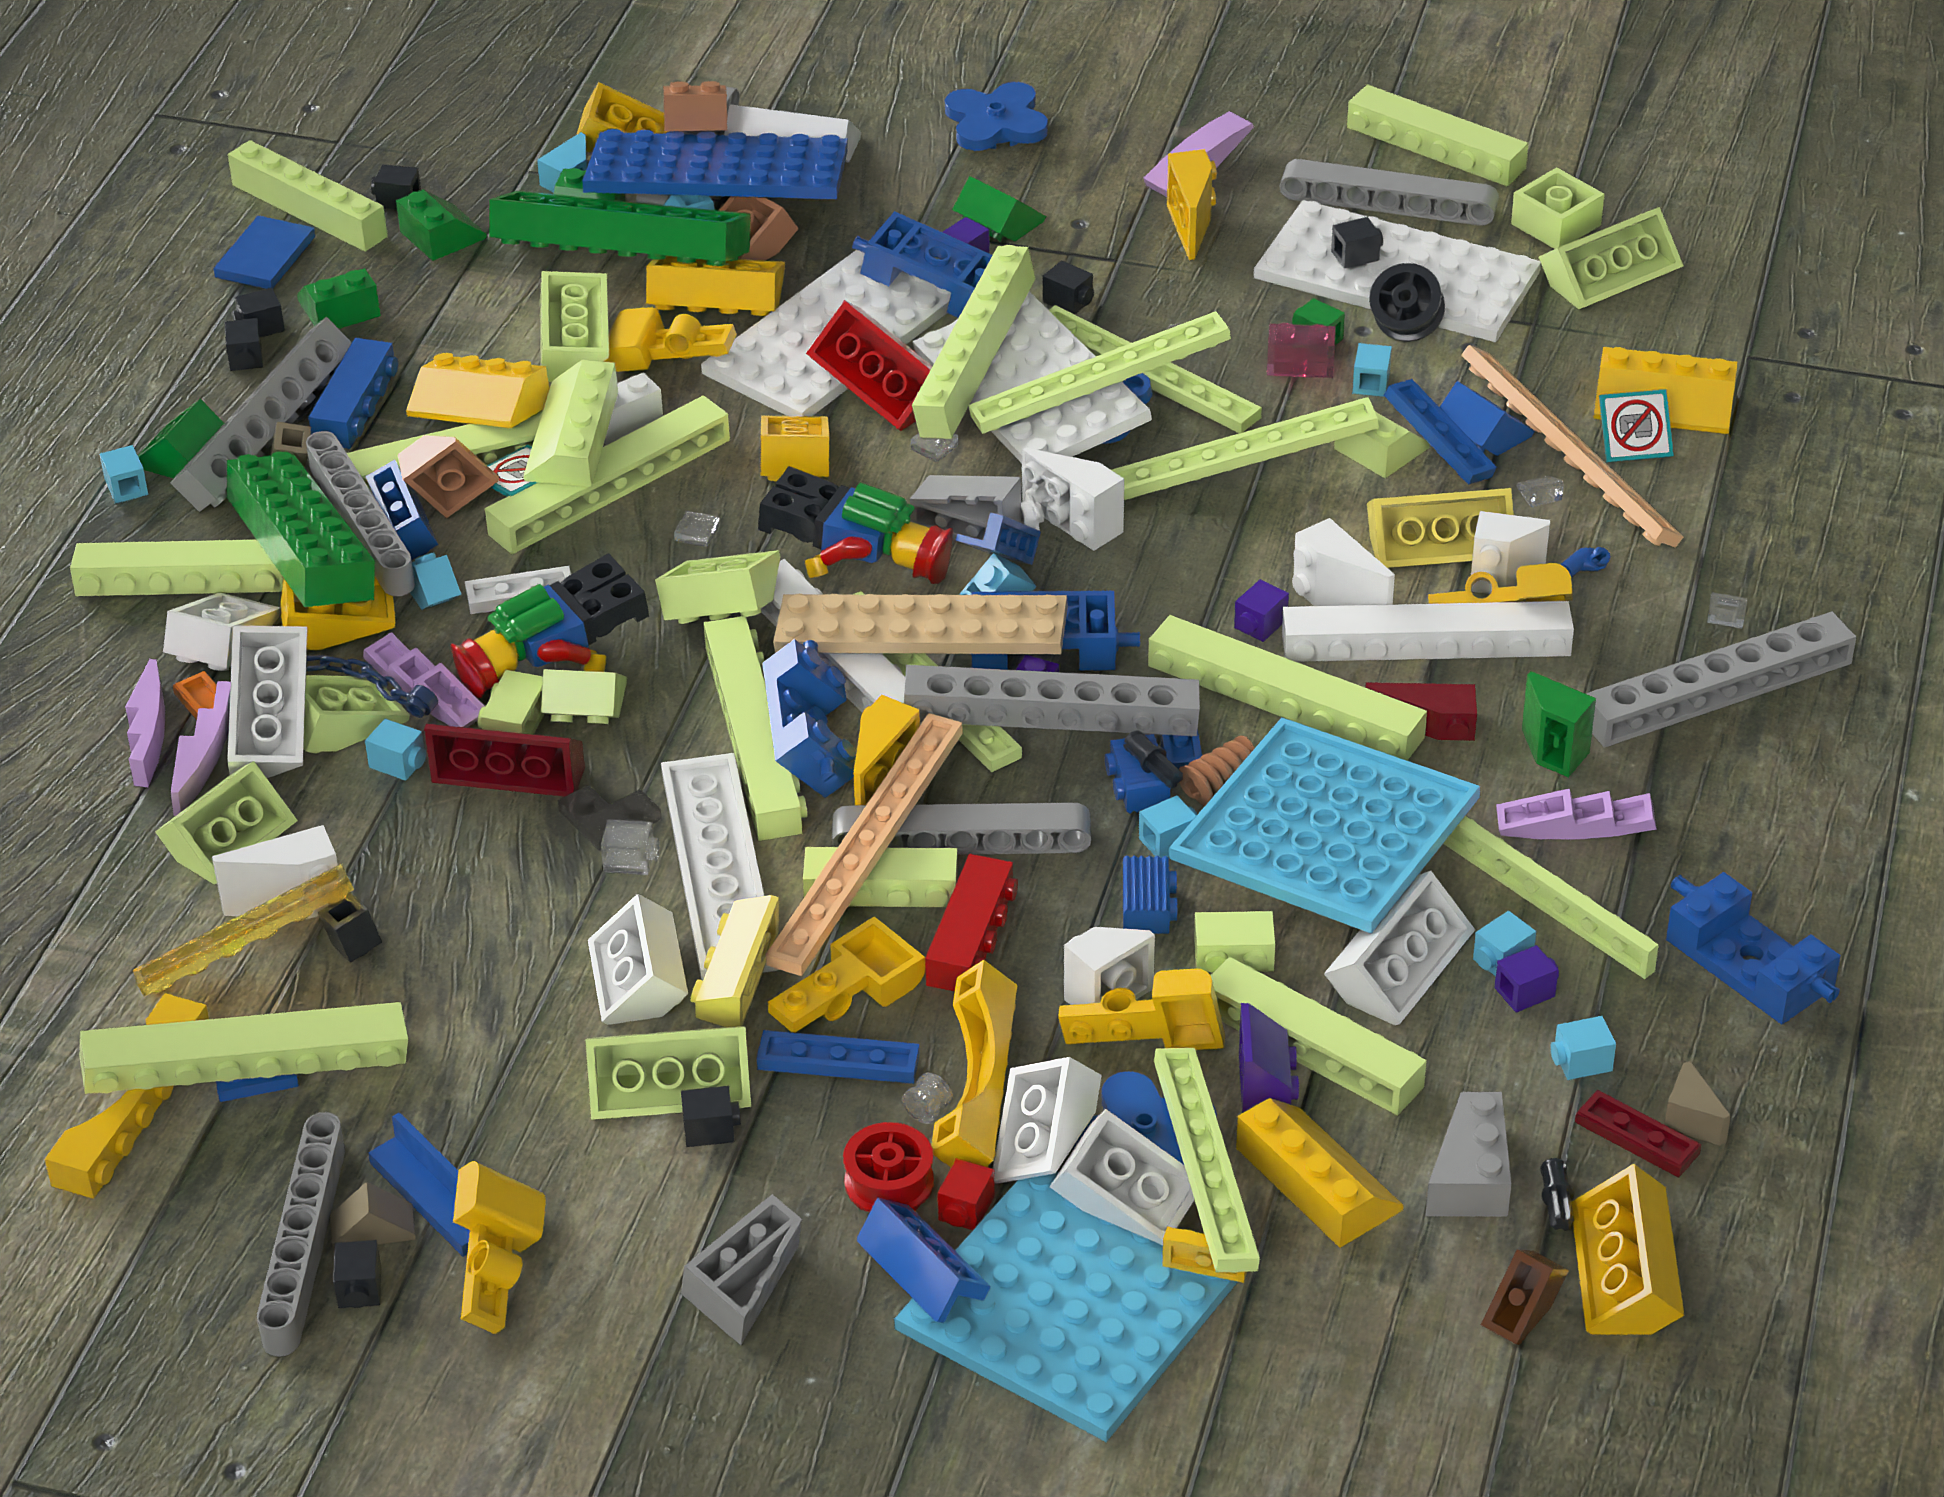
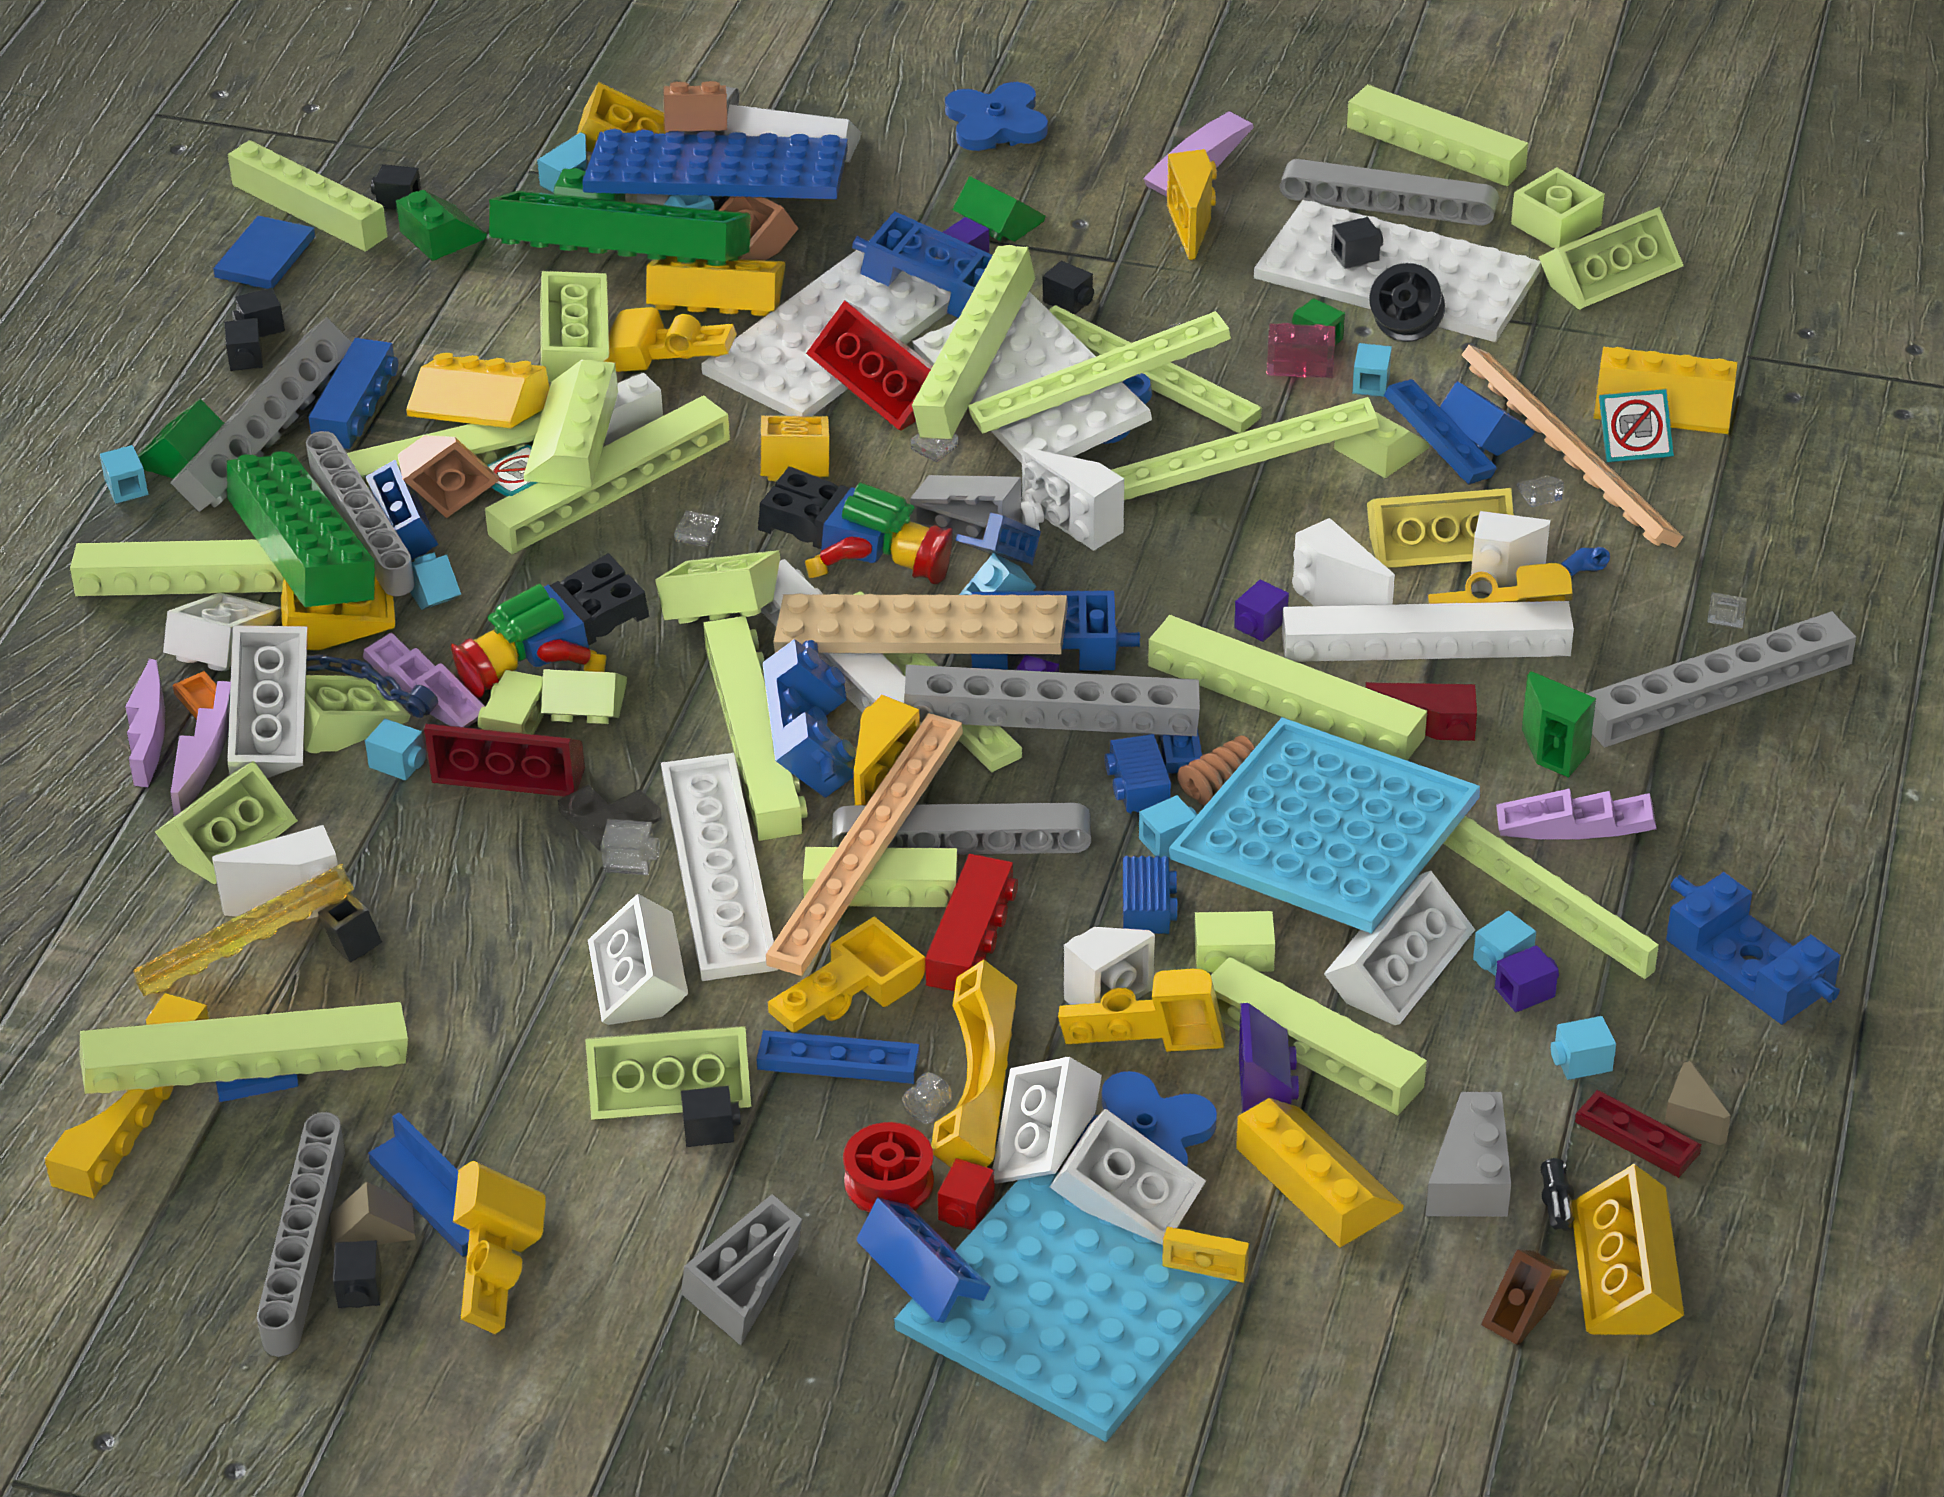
(291, 439): dark tan brick -> none
(341, 299): green slope -> none
(488, 593): white plate -> none
(736, 961): light yellow slope -> none
(1152, 758): black axle -> none
(1206, 1161): yellowish green plate -> none

